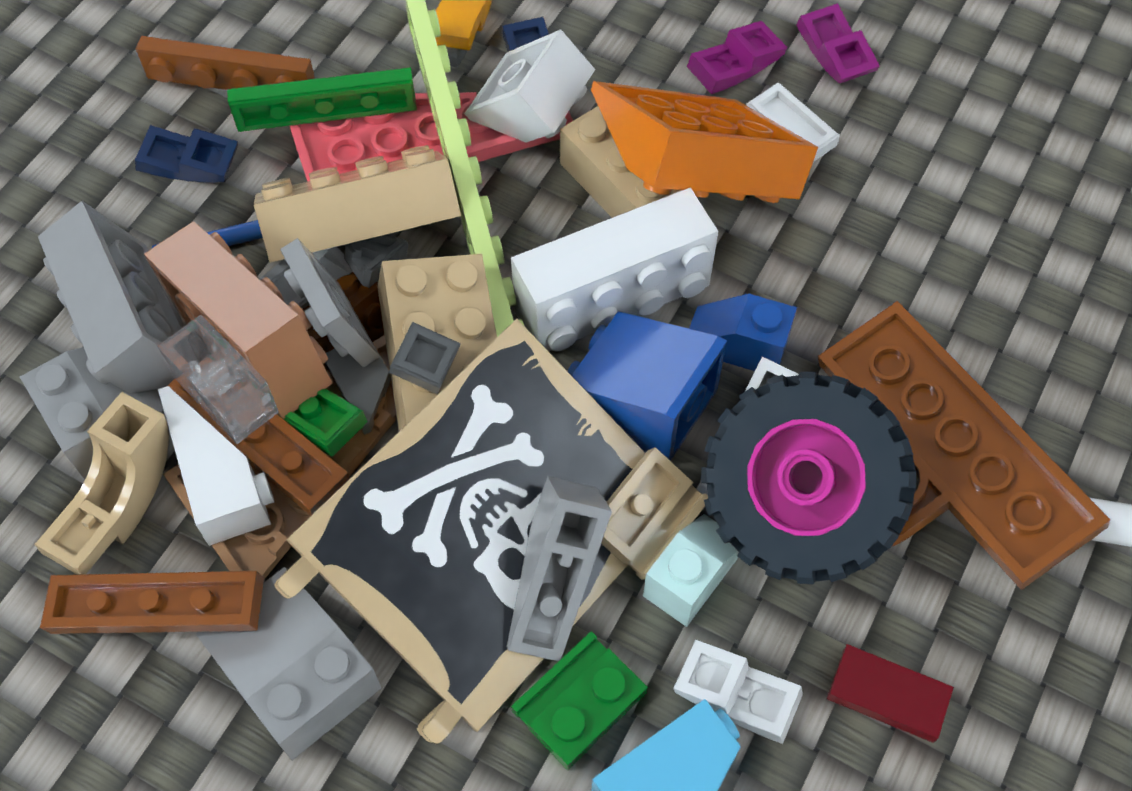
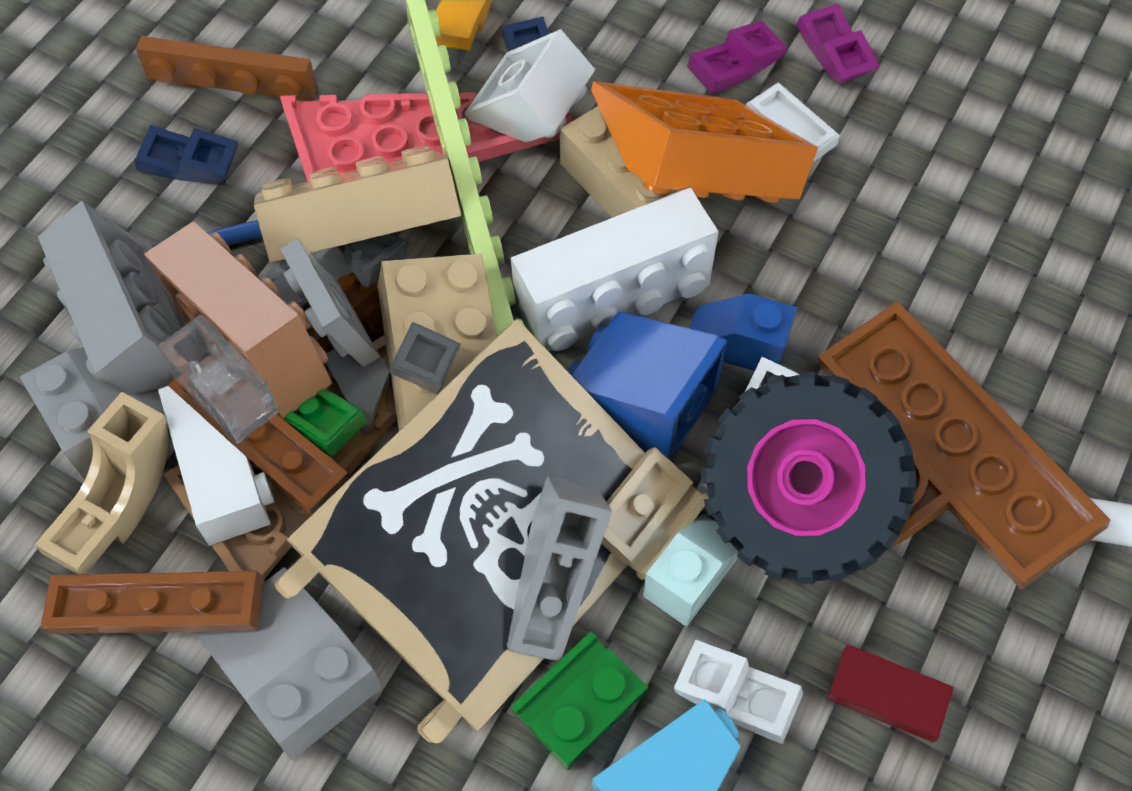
(322, 99): green tile -> none

